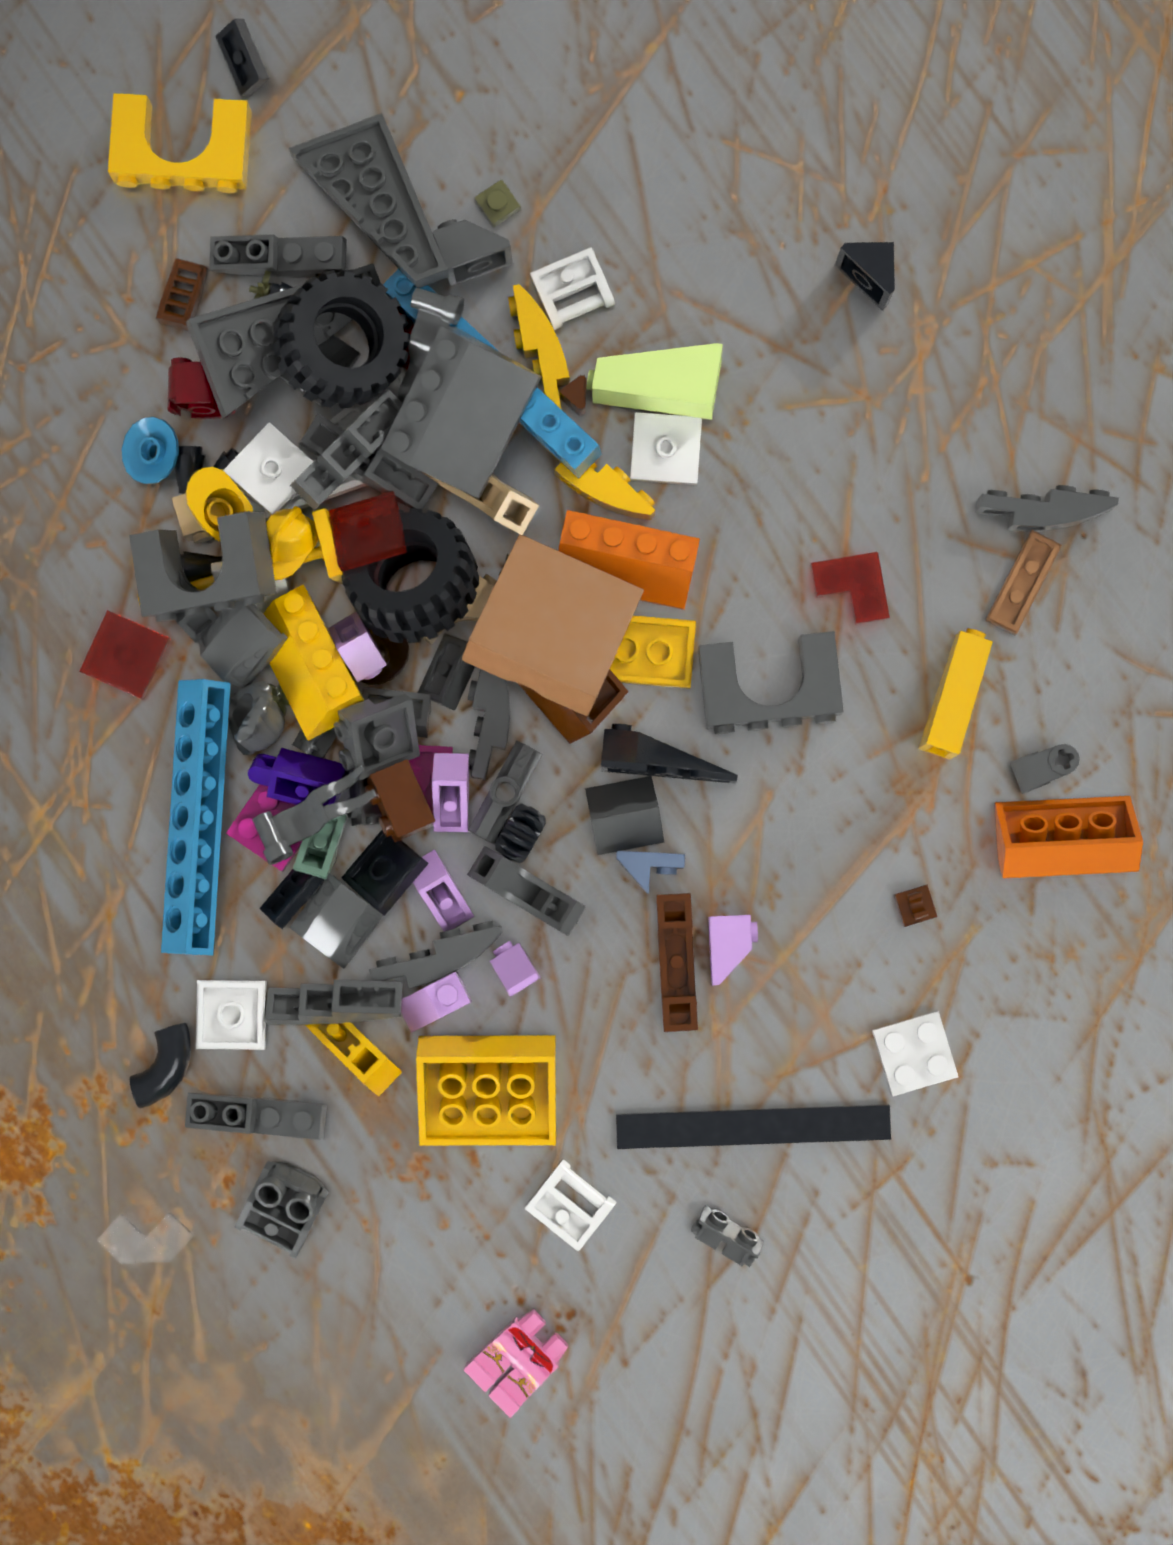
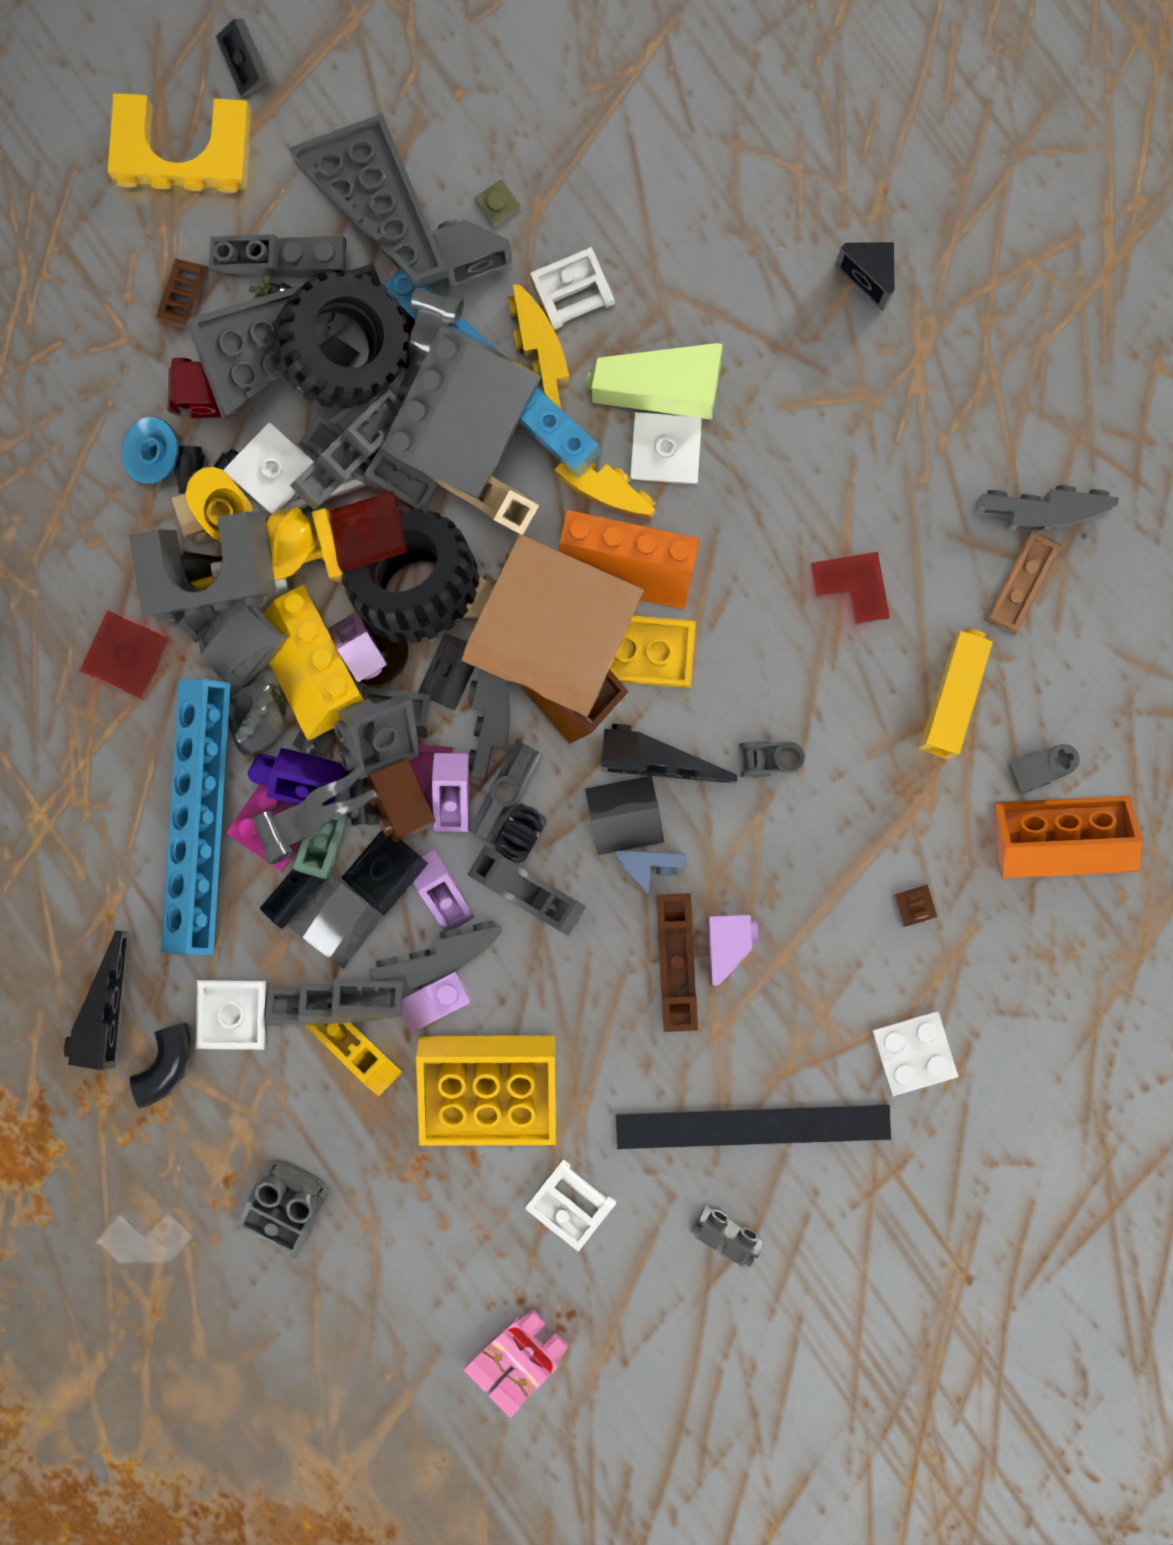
(97, 1025): none -> black wedge
(255, 1115): dark grey slope -> none
(514, 967): lavender slope -> none
(575, 395): reddish brown slope -> none
(729, 707): dark grey arch -> none
(768, 758): none -> dark grey piece

